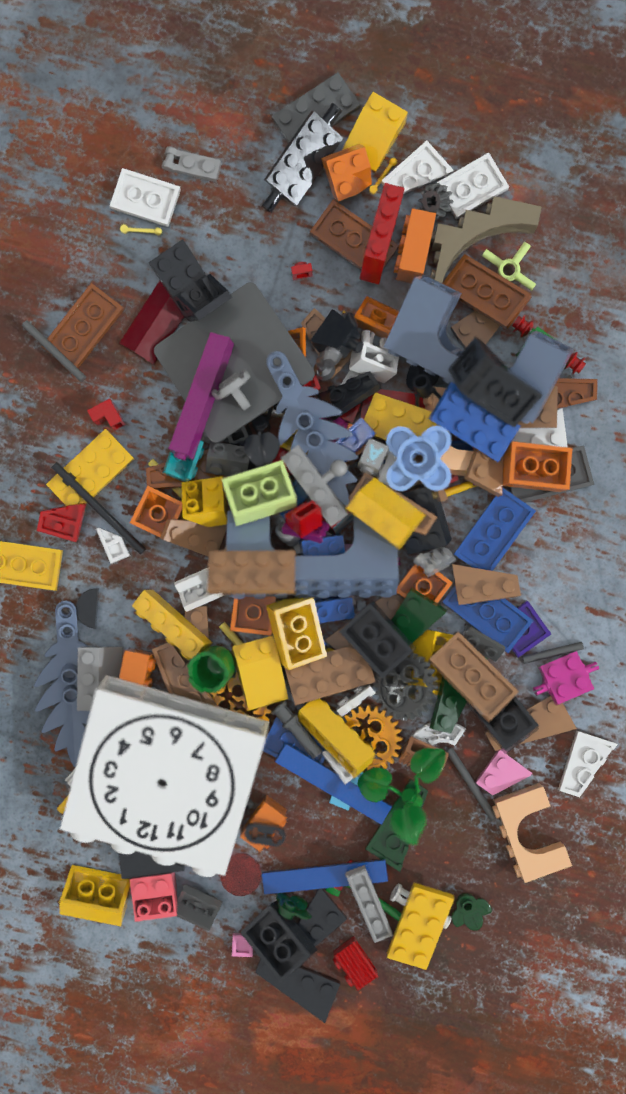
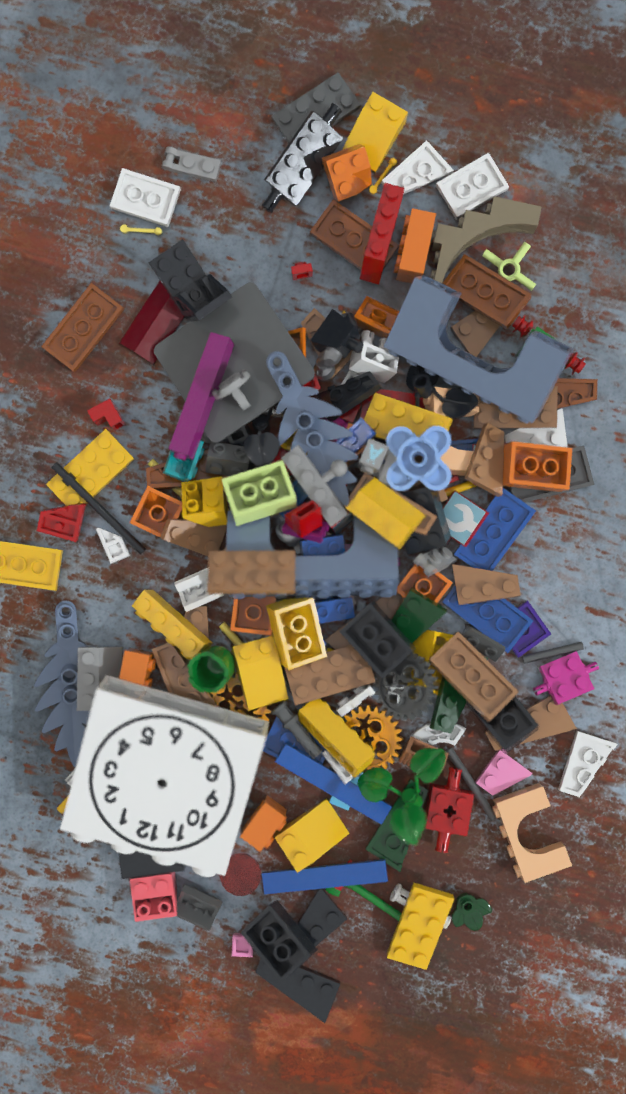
(54, 351): dark grey bar -> none
(87, 607): black tile -> none
(95, 895): yellow slope -> none
(265, 839): black beam -> none
(292, 906): dark green plate -> none
(311, 835): none -> yellow slope
(355, 964): red brick -> none
(369, 903): light grey tile -> none
(442, 198): dark grey gear -> none
(455, 821): none -> red brick
(463, 517): none -> tile
(473, 423): blue plate -> none
(491, 384): black bracket -> none

